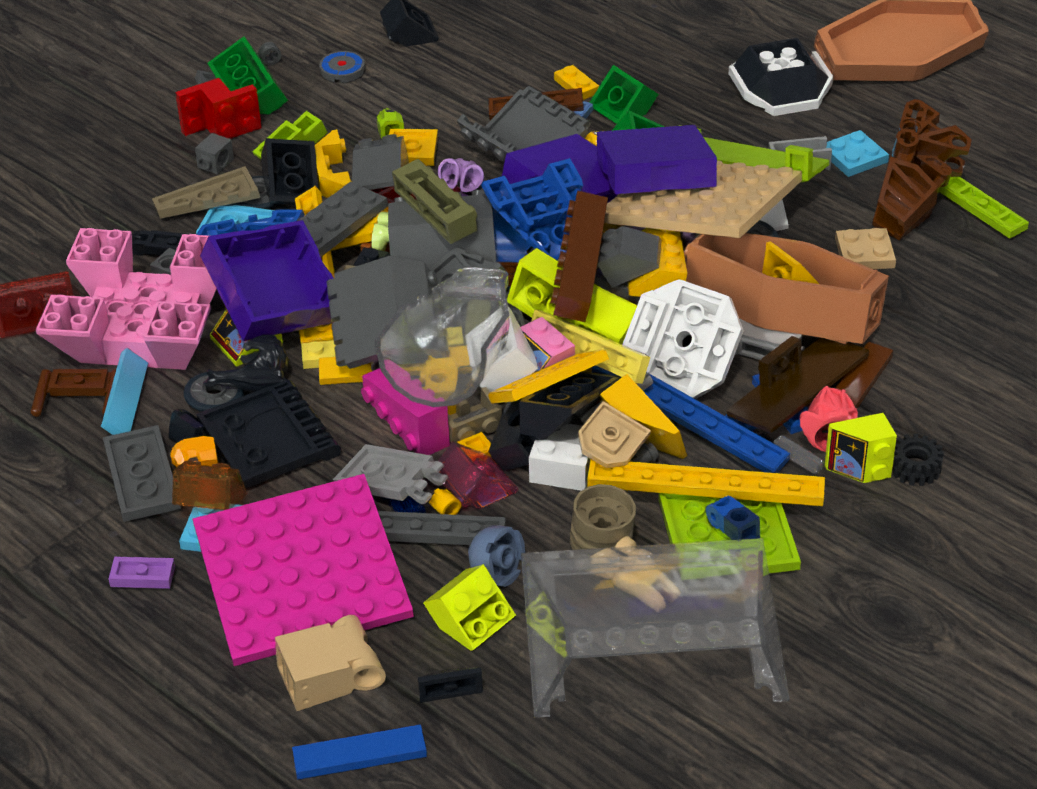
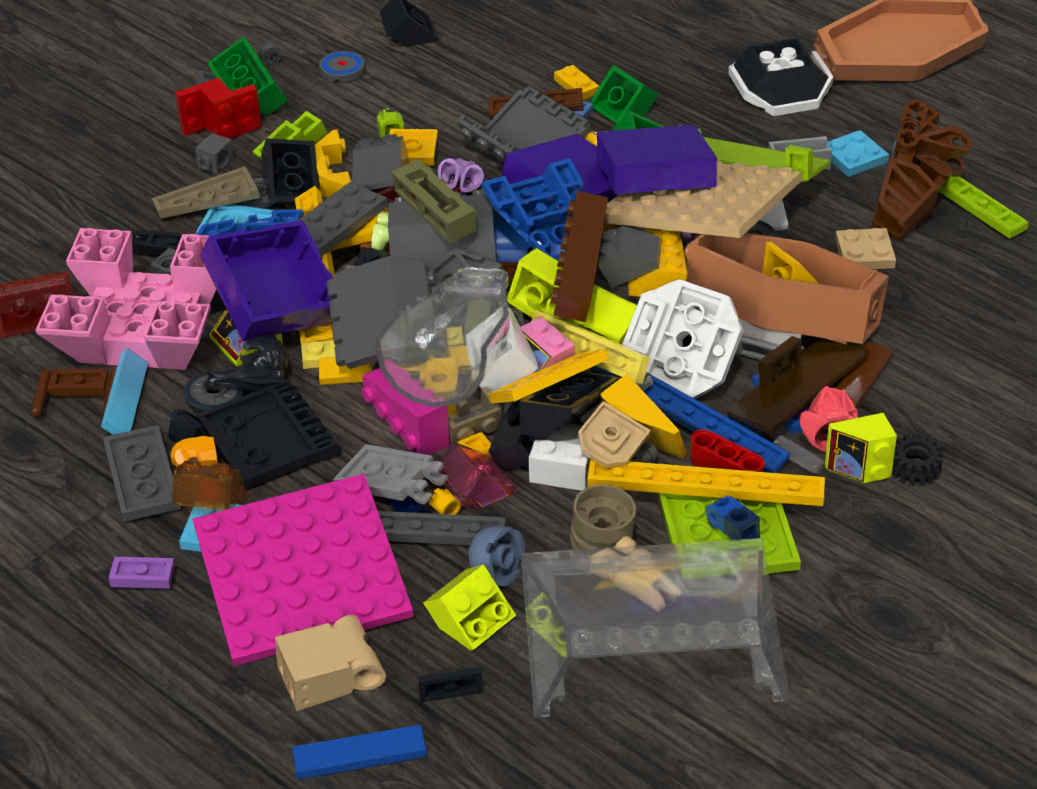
(714, 451): none -> red beam

